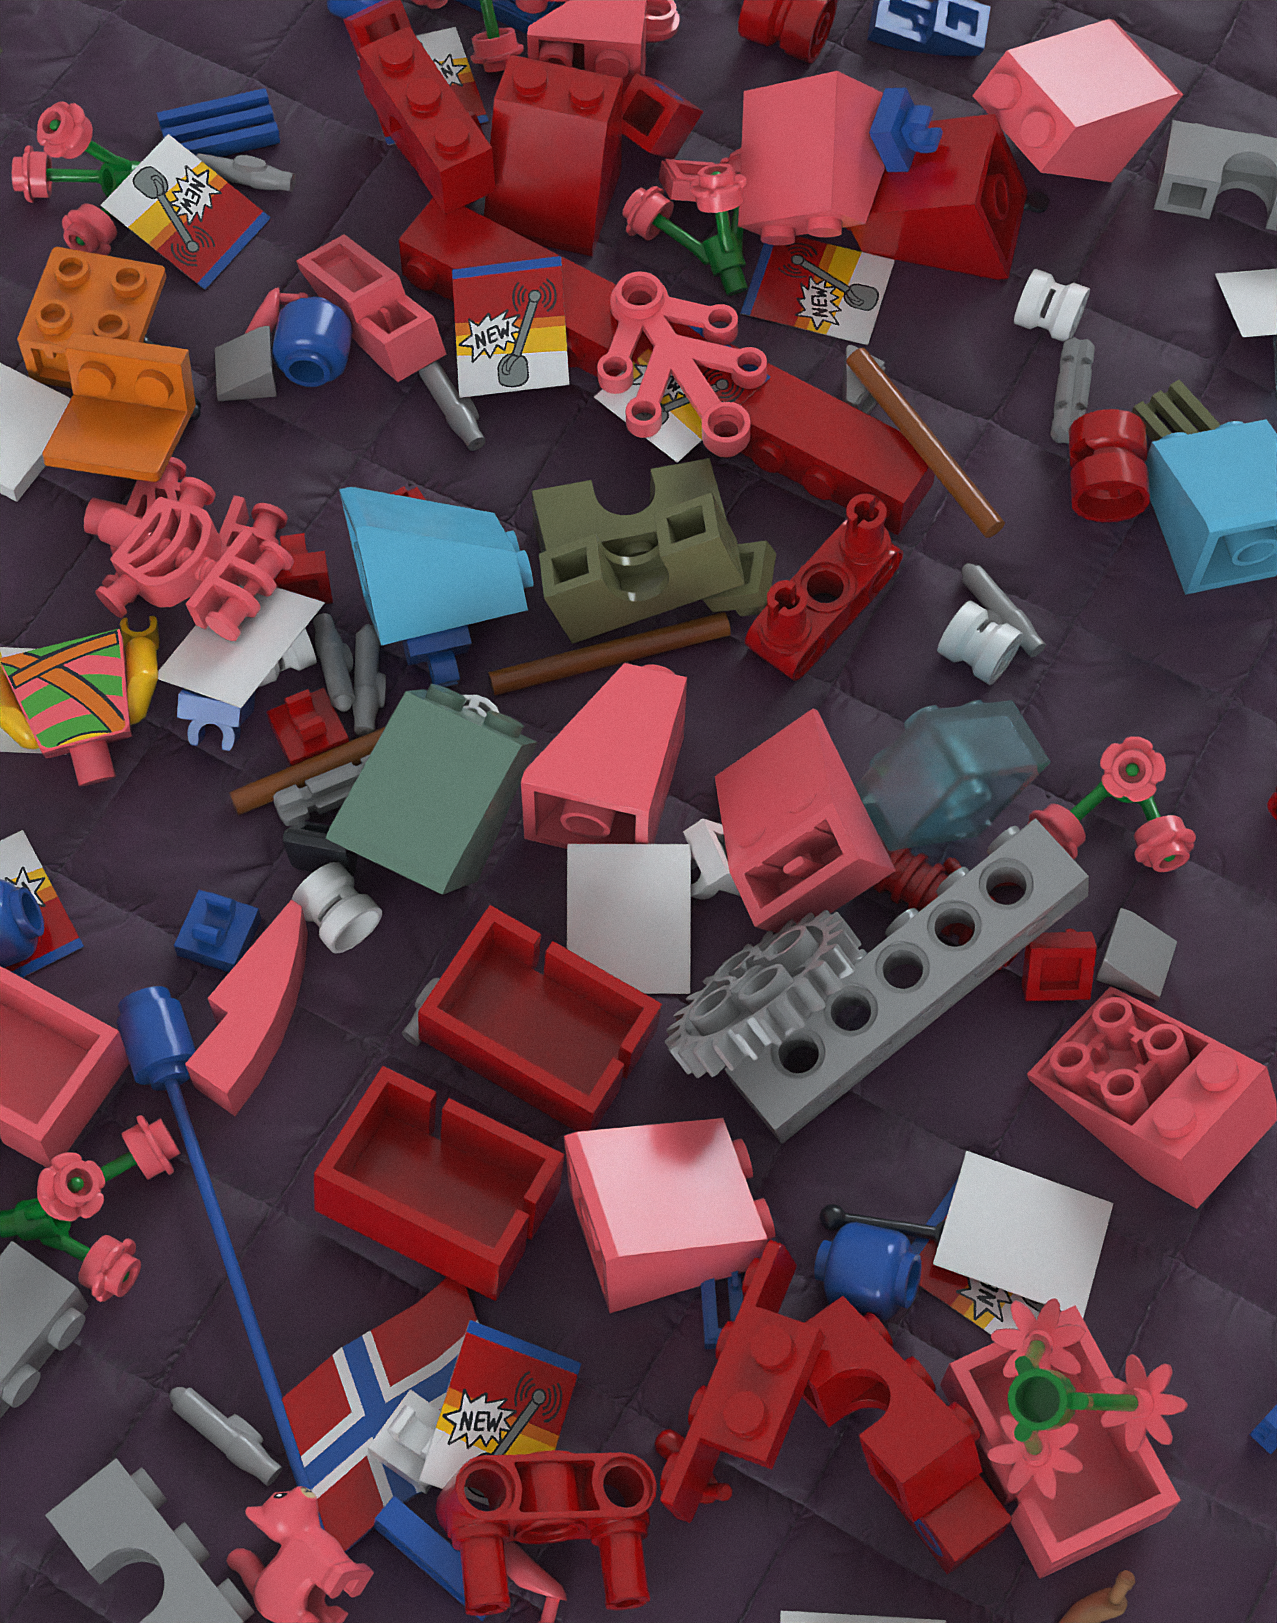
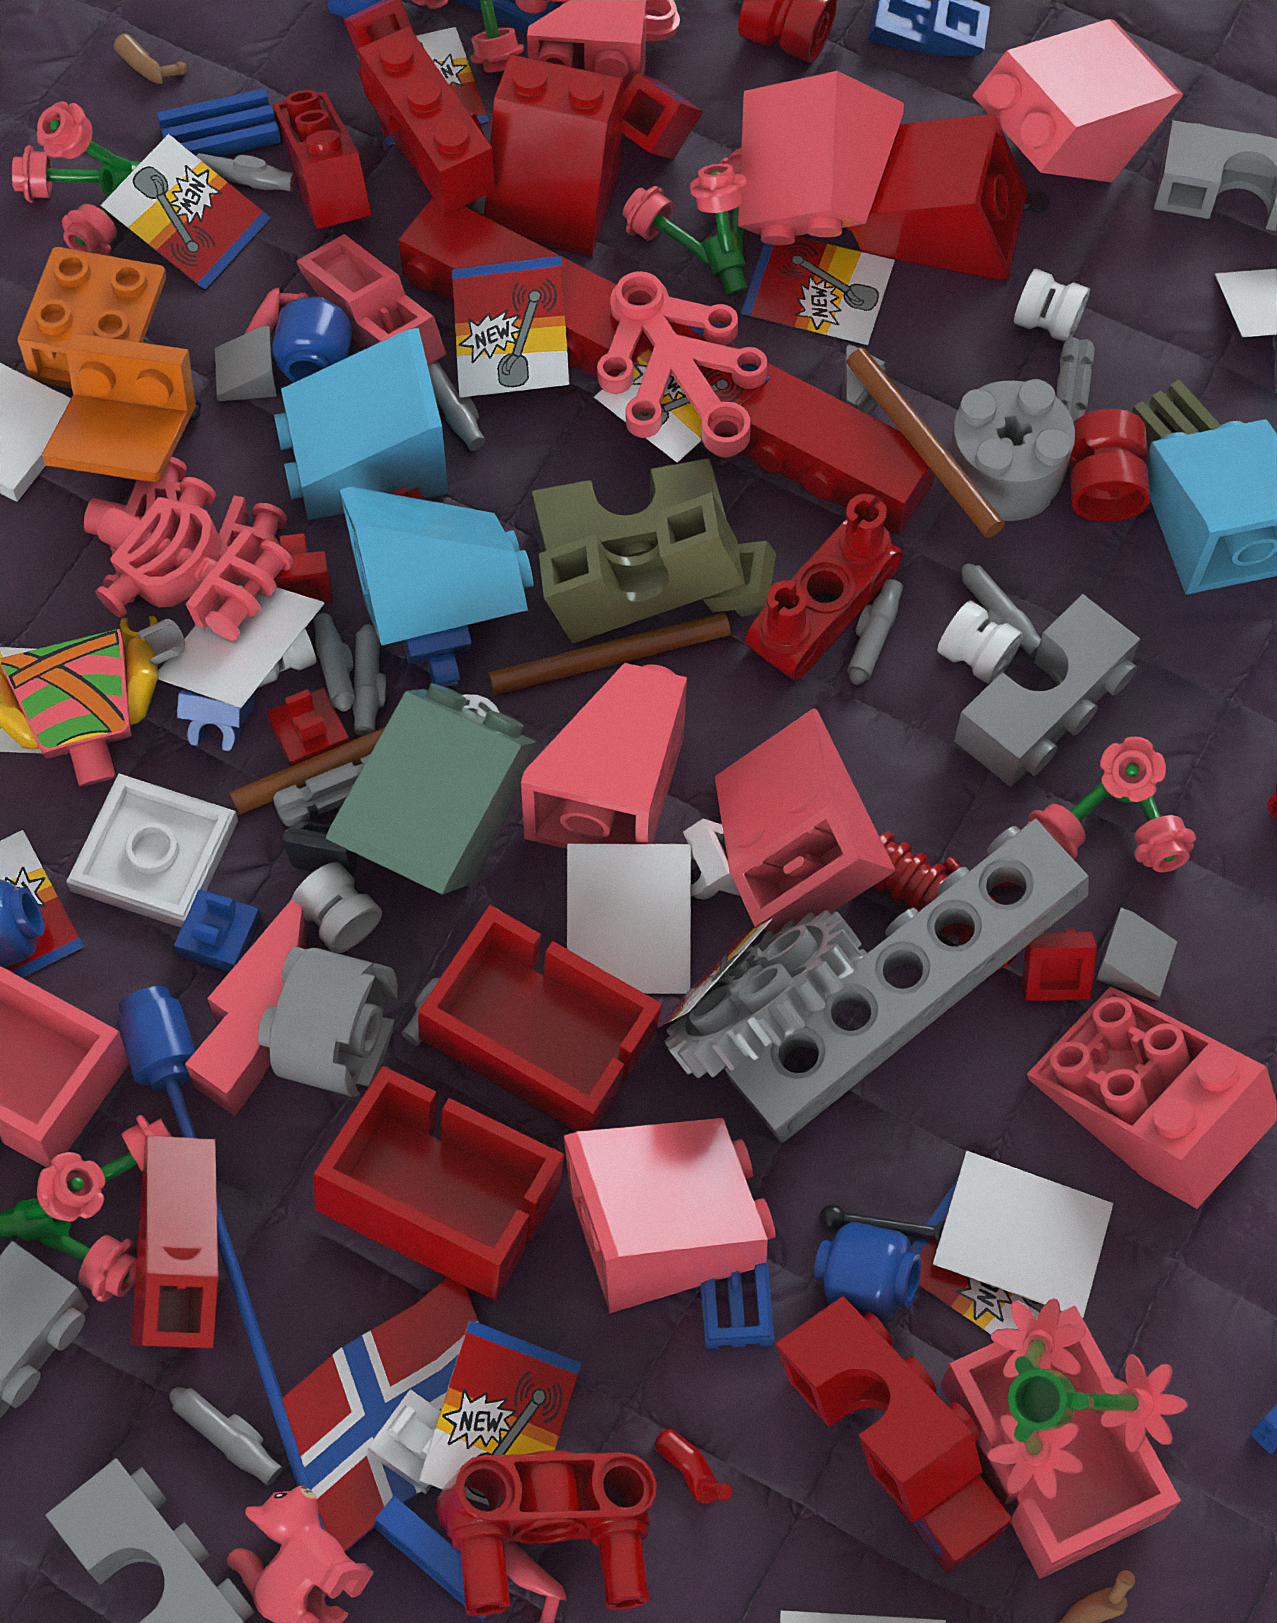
(141, 61): none -> medium nougat piece
(152, 850): none -> white tile
(164, 639): none -> light grey hand
(176, 1245): none -> slope
(322, 158): none -> red slope
(329, 1020): none -> light grey brick
(364, 427): none -> medium azure slope
(677, 175): coral tile -> none
(712, 974): none -> sticker
(753, 1388): red bracket -> none
(873, 630): none -> light grey piece
(902, 130): blue tile -> none
(950, 773): clear light blue brick -> none
(1014, 445): none -> light grey brick
(1018, 727): none -> light grey arch

